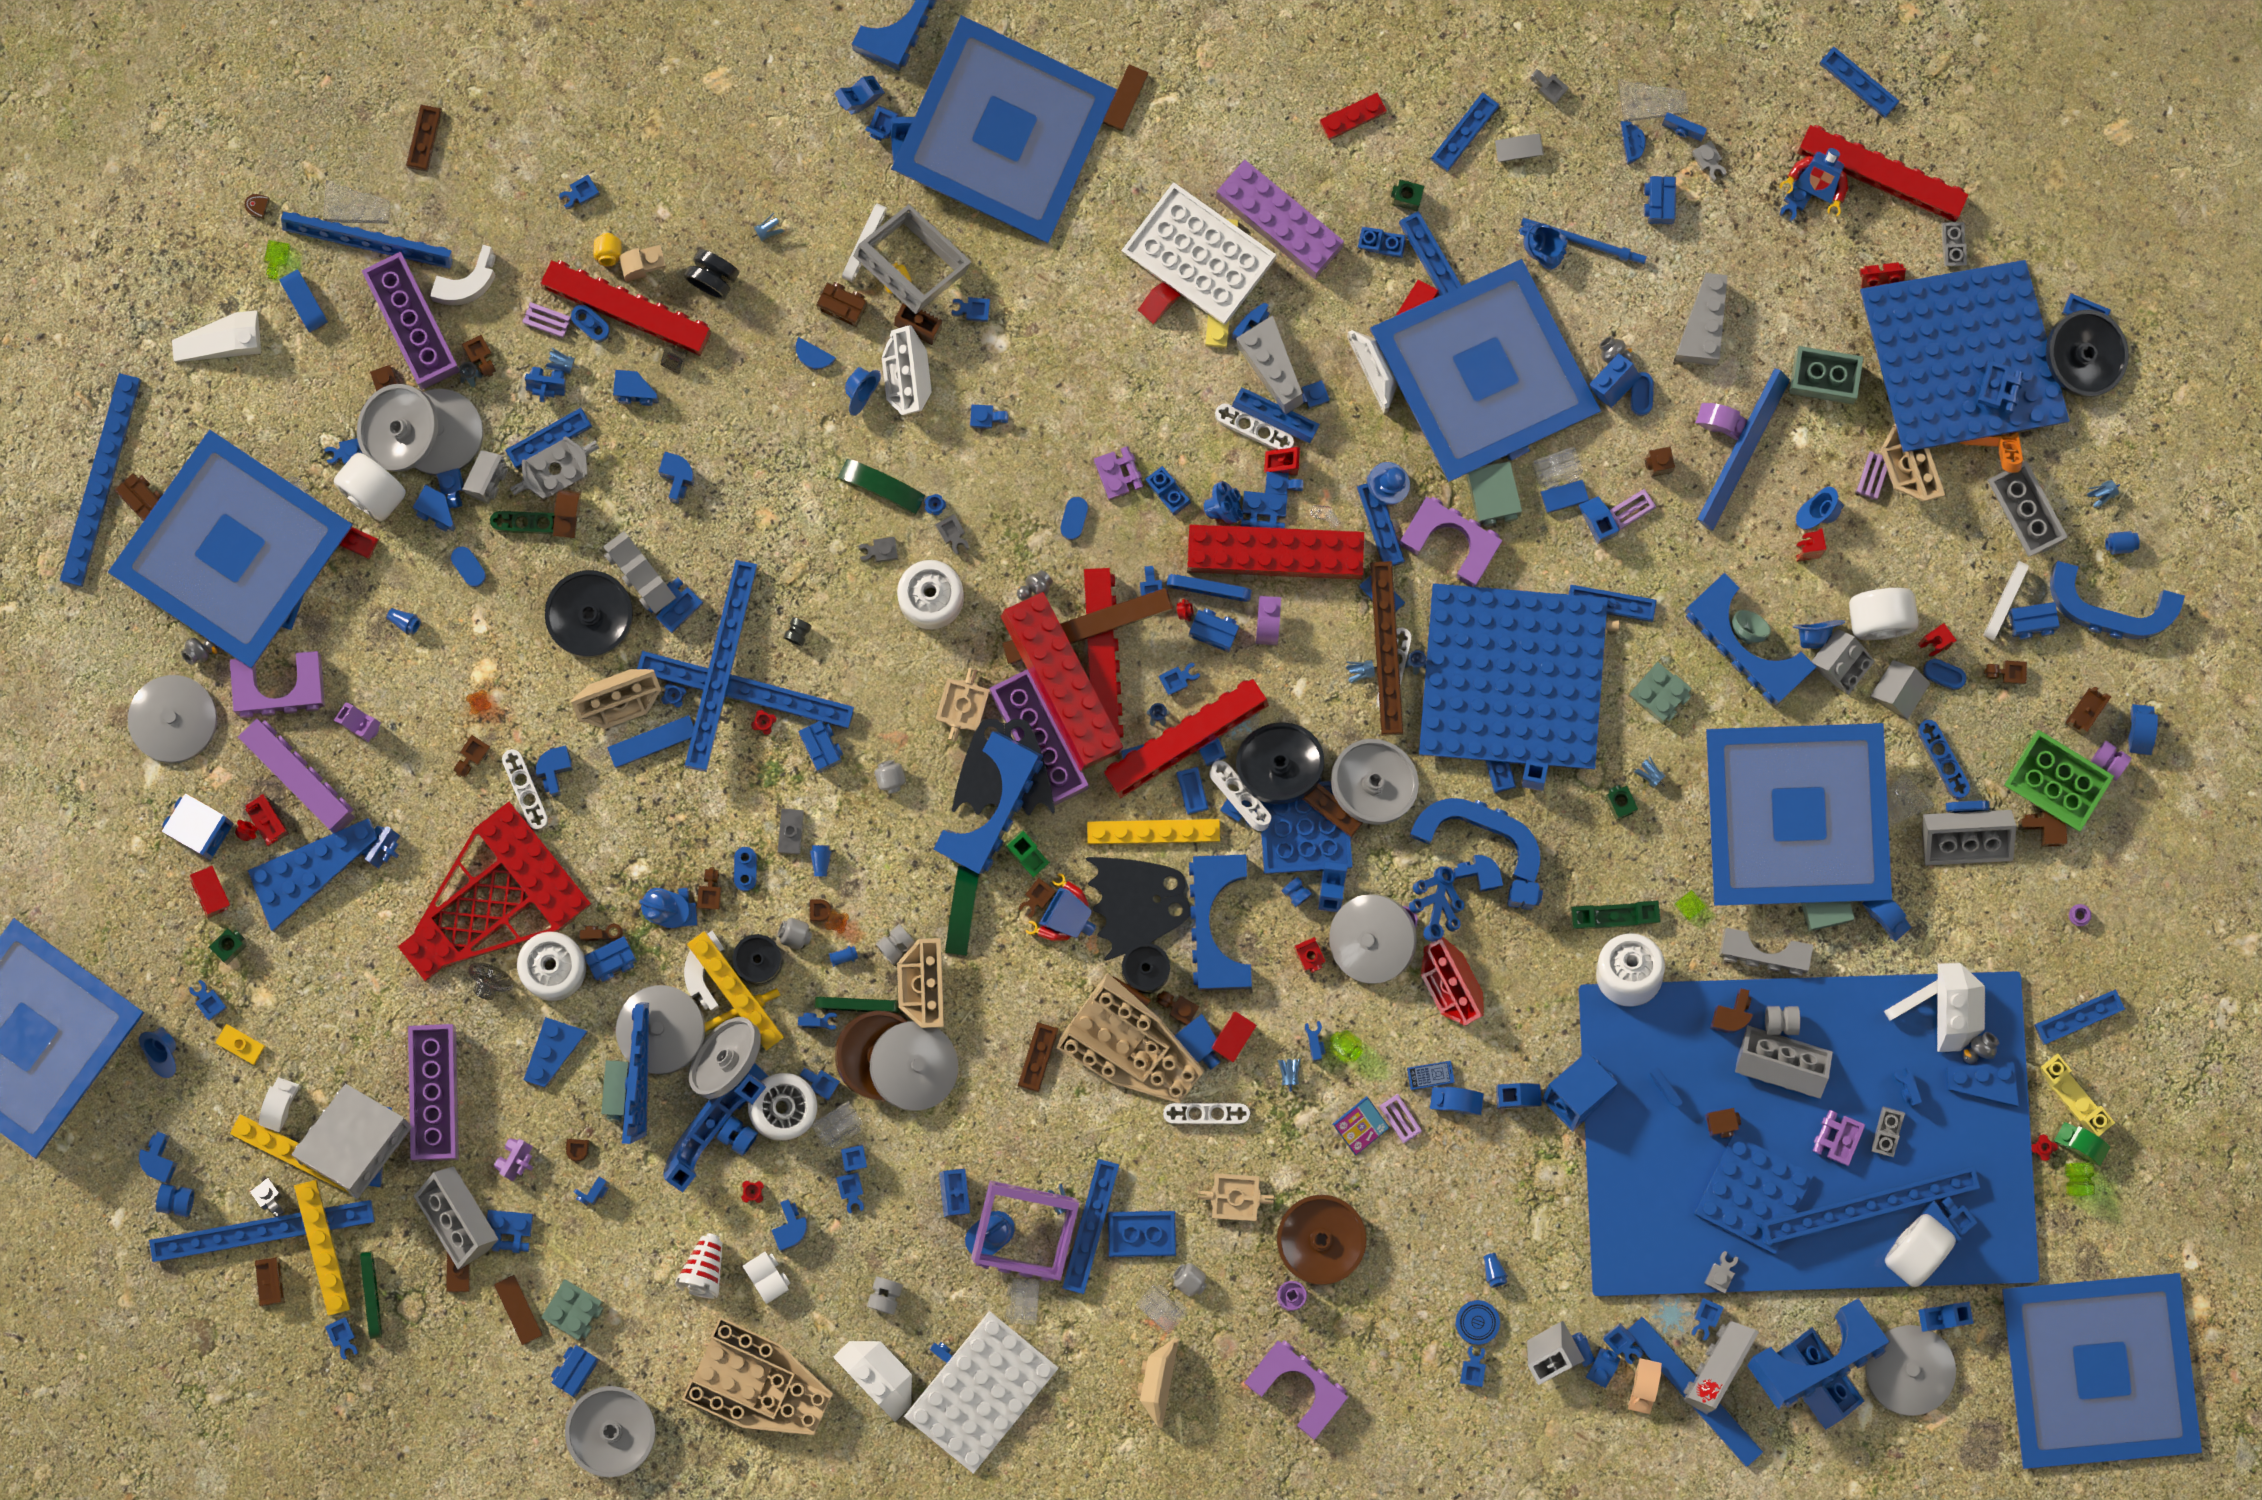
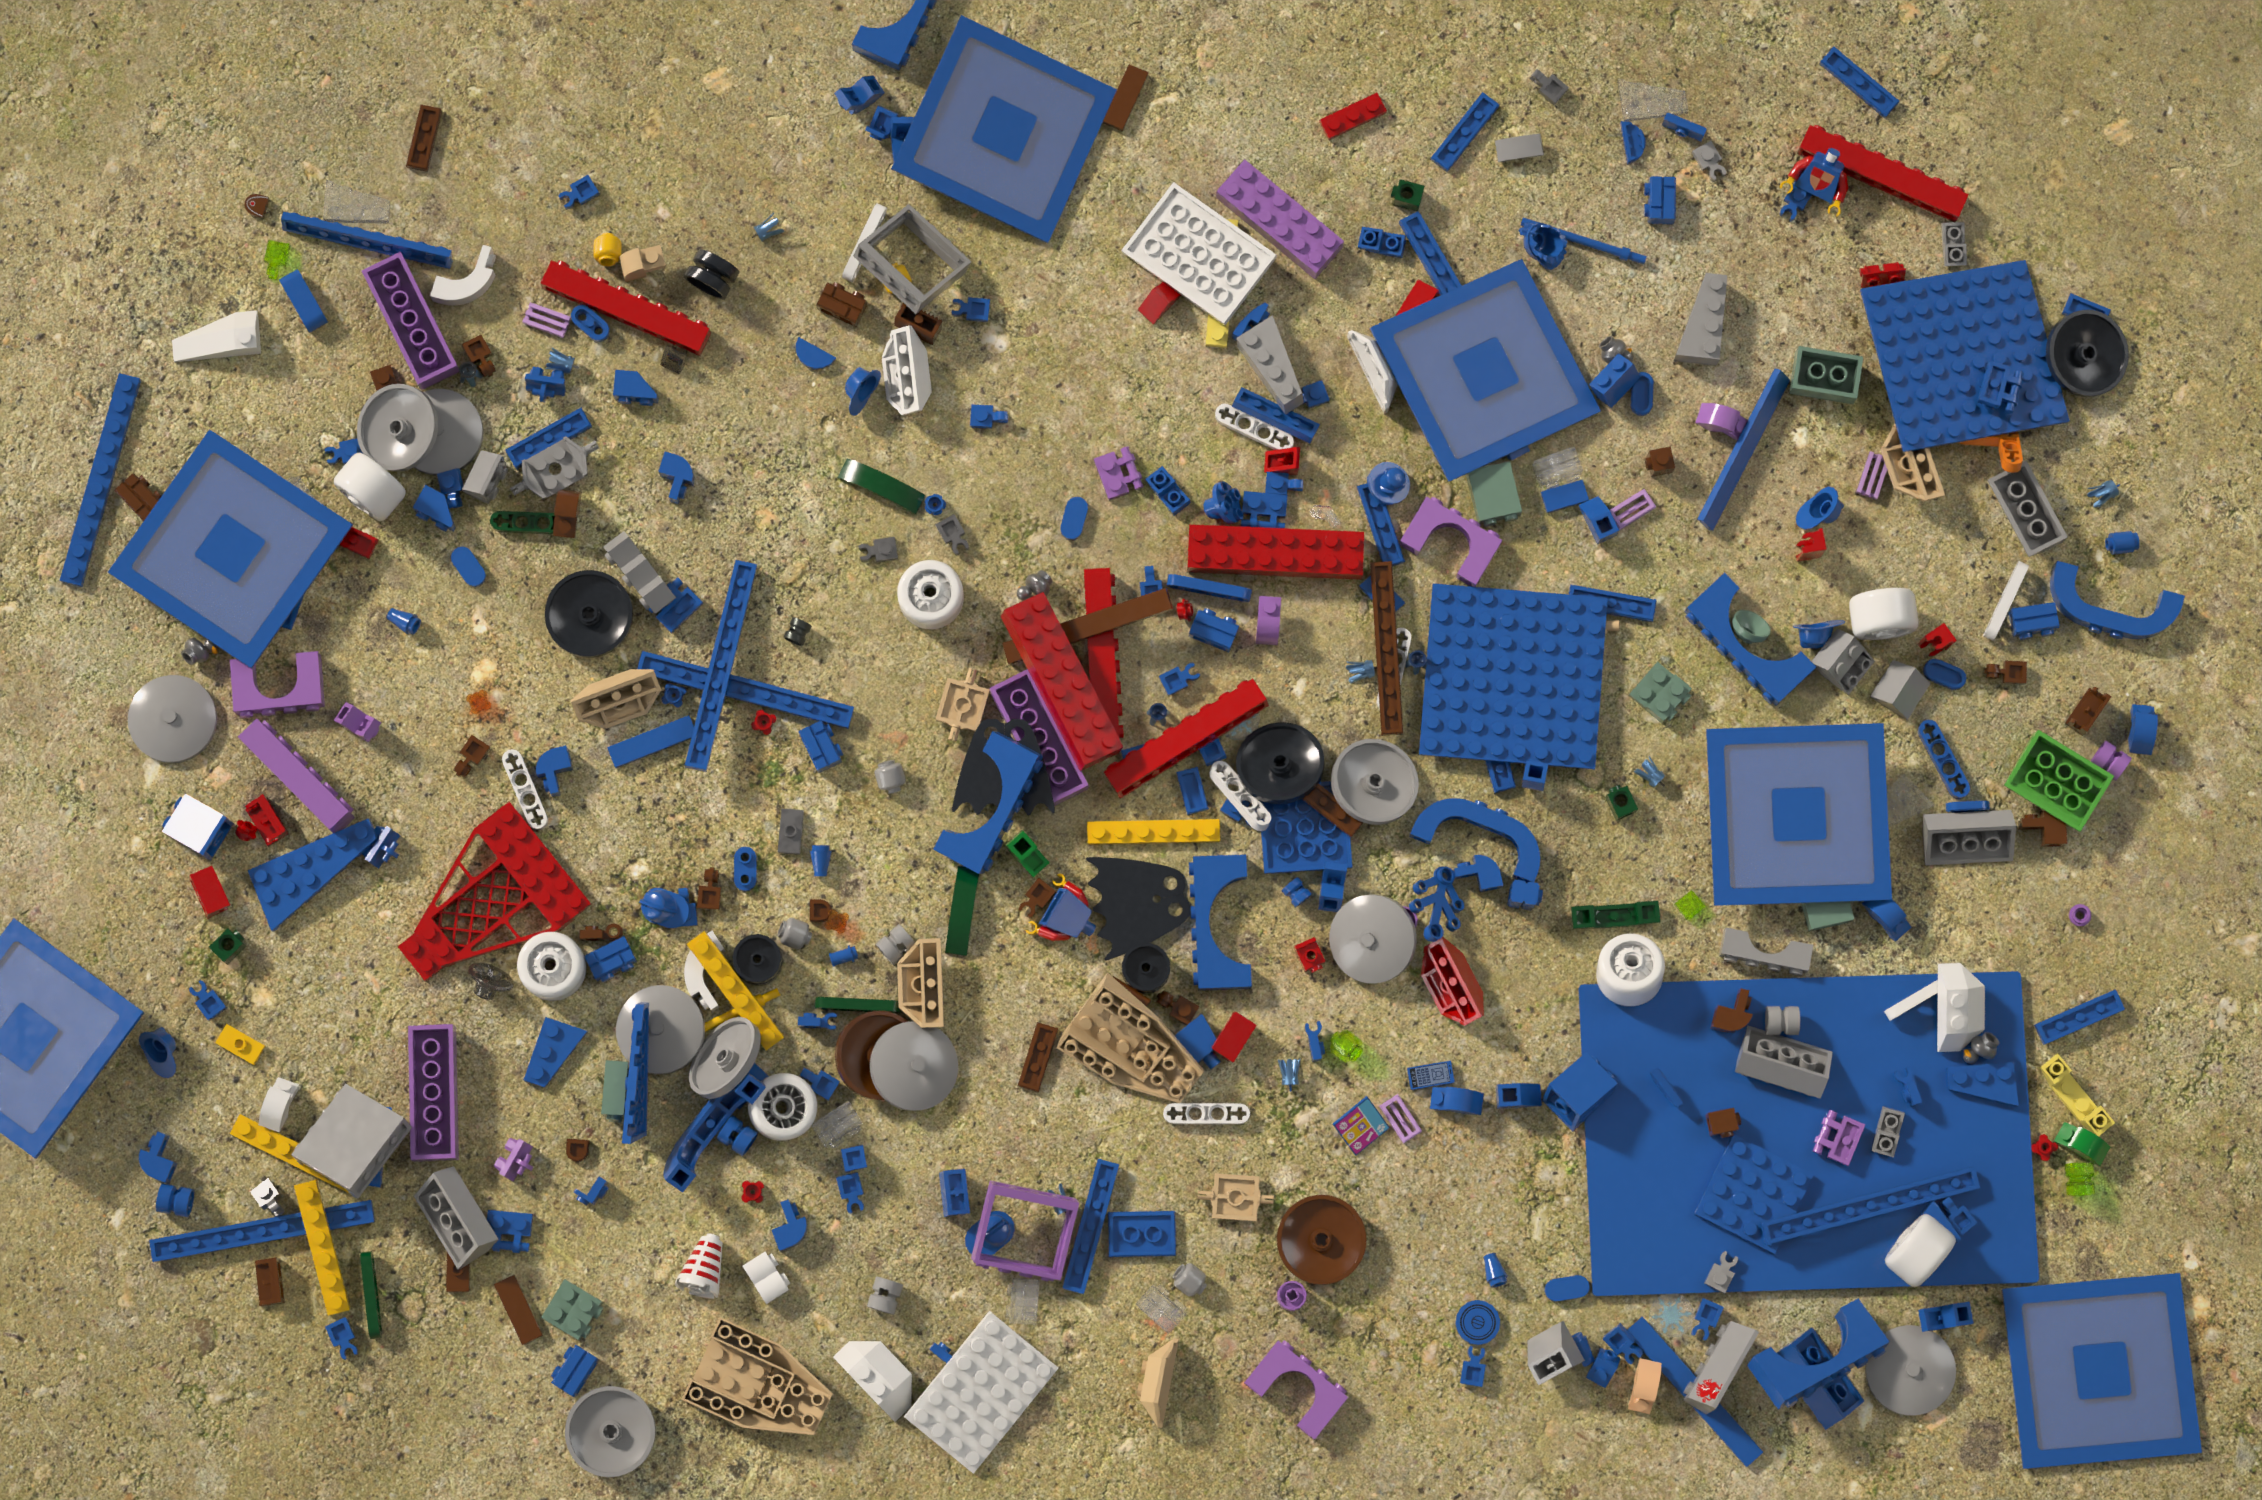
(1566, 1288): none -> blue tile

